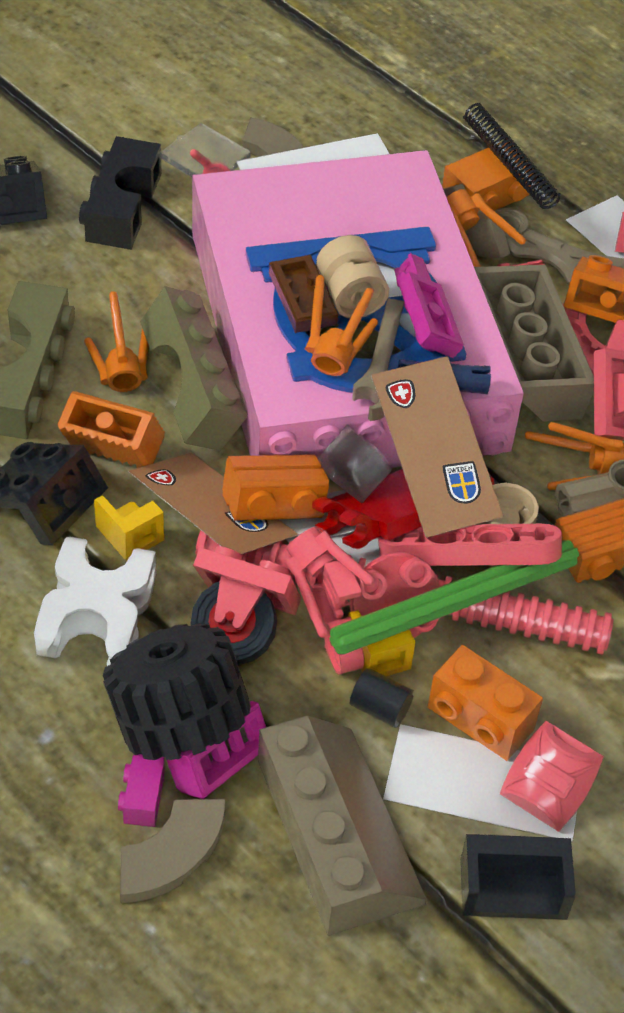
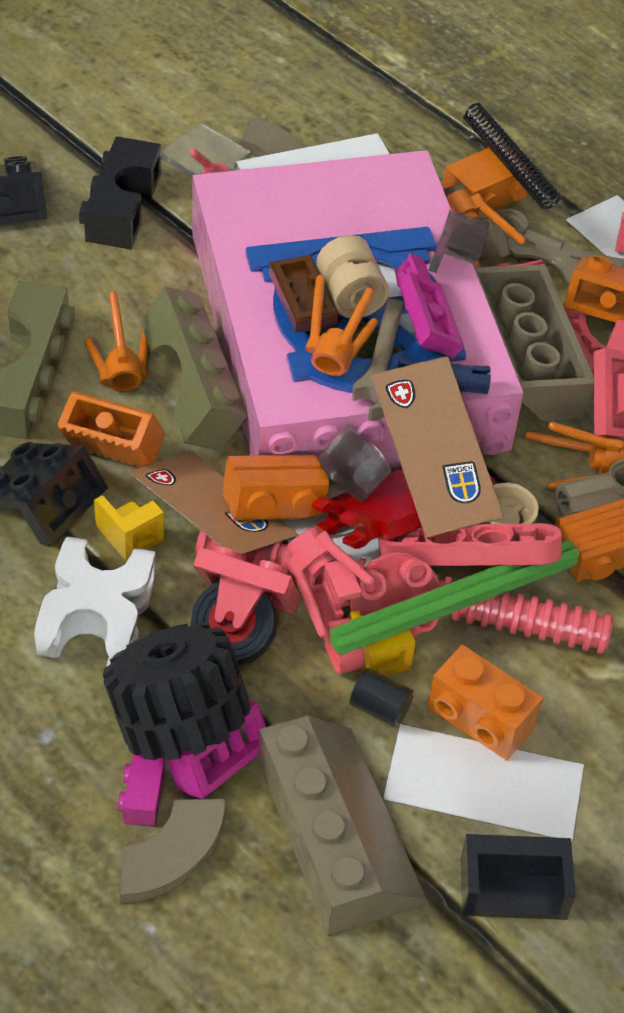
(460, 238): none -> clear smoke panel
(552, 776): coral piece -> none

